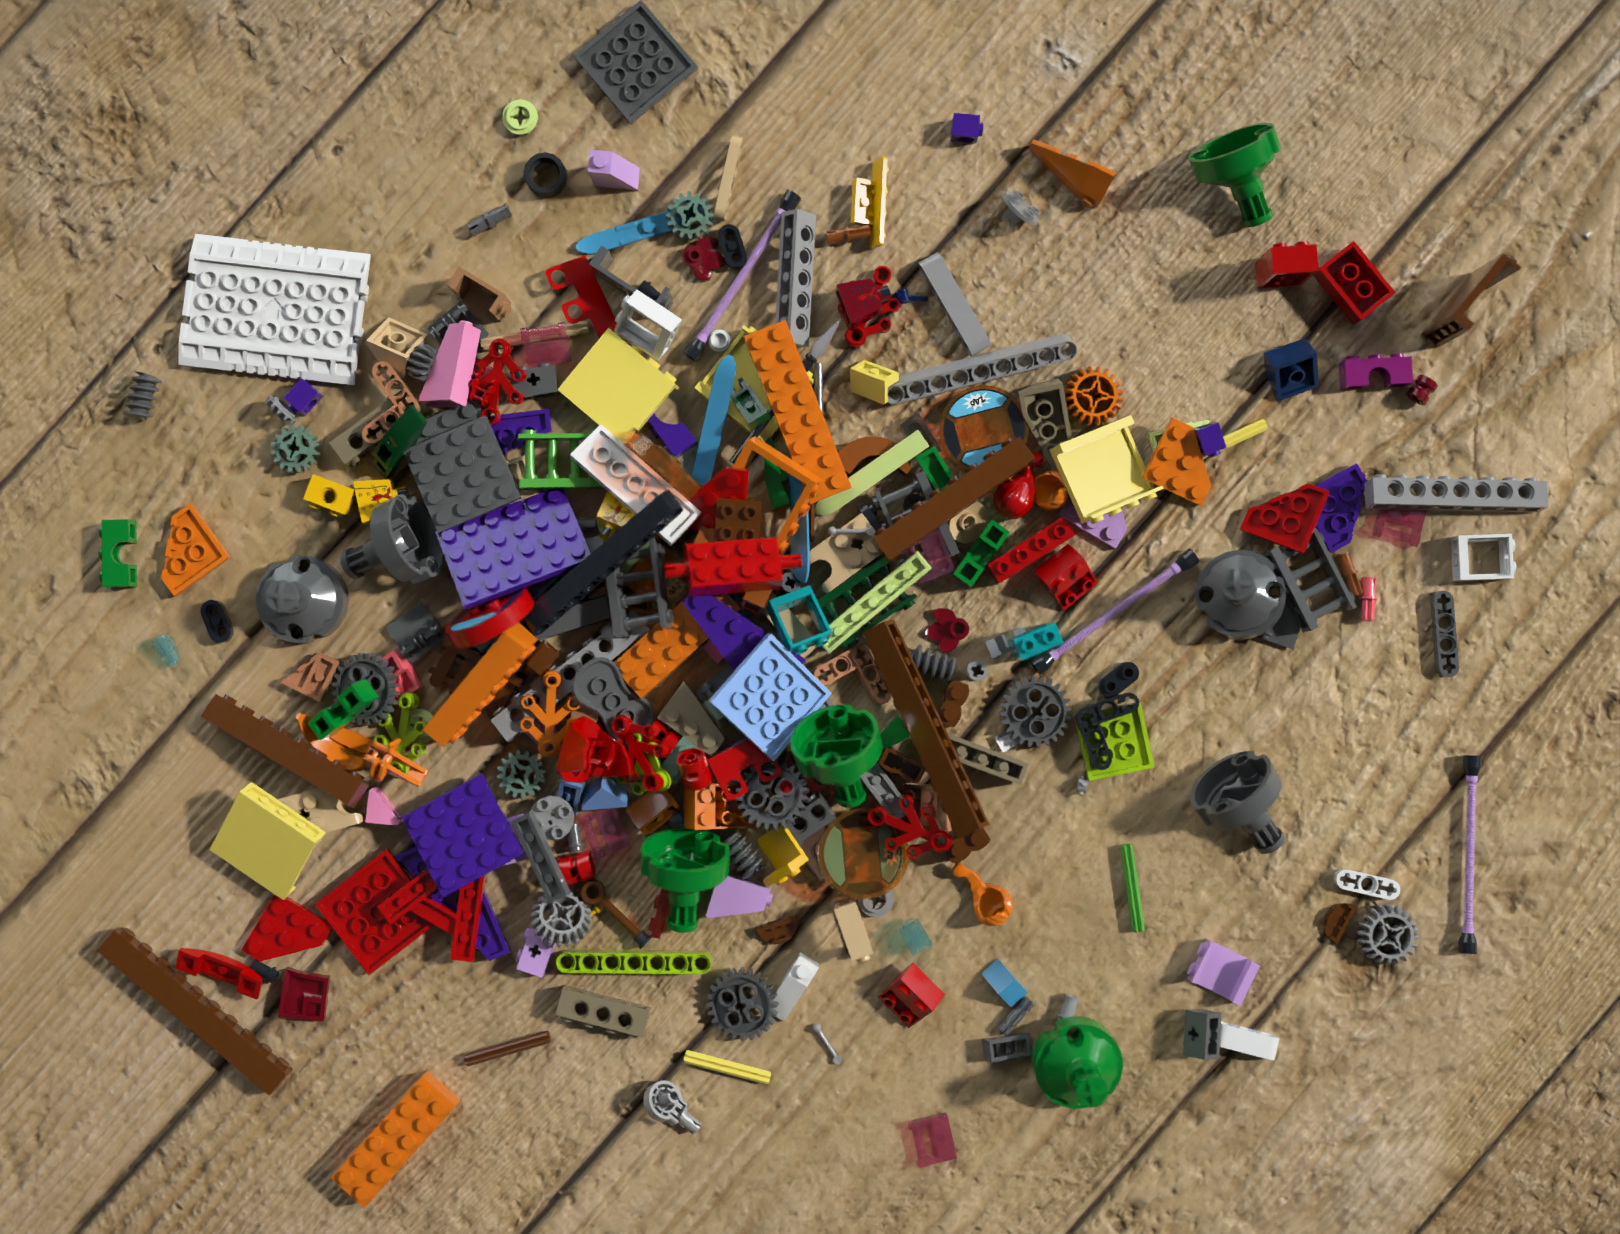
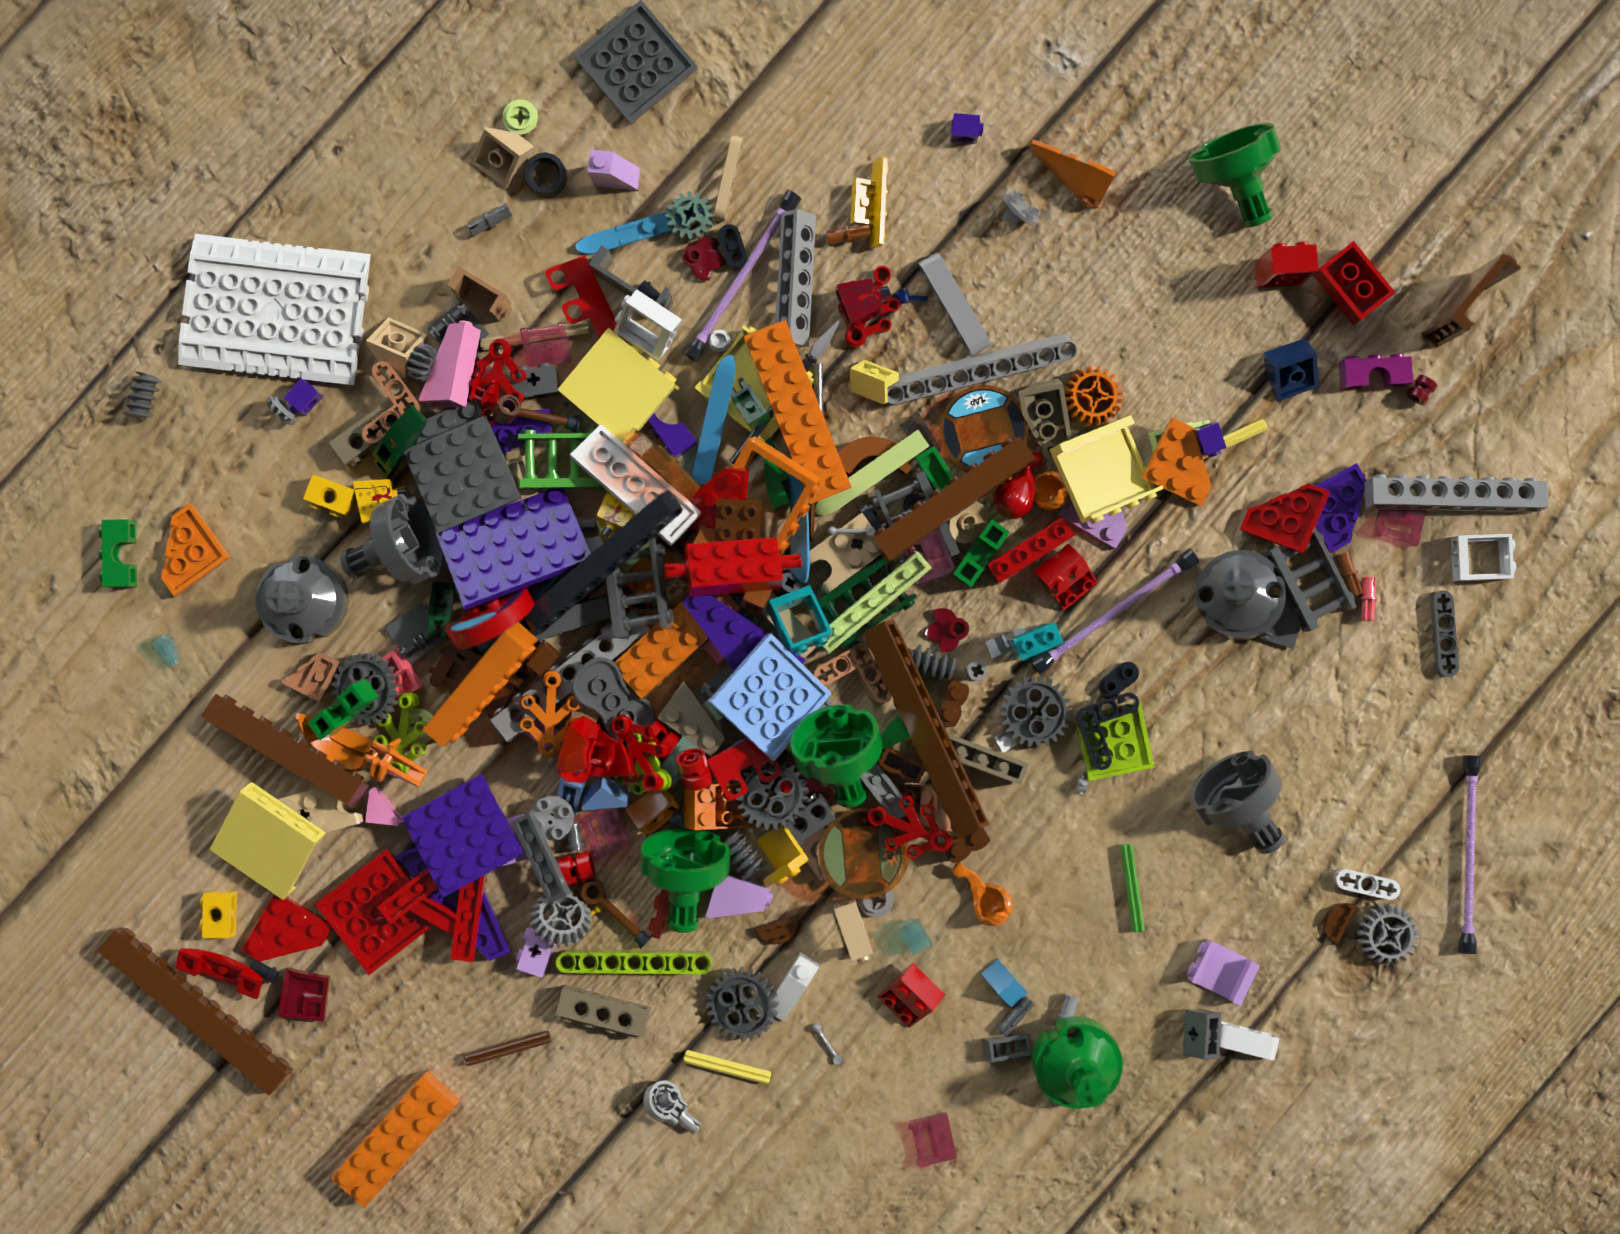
(216, 622): black plate -> none
(227, 904): none -> yellow brick
(294, 457): sand green gear -> none
(440, 607): none -> dark green hinge
(501, 155): none -> tan slope
(513, 405): none -> reddish brown piece
(516, 764): sand green gear -> none

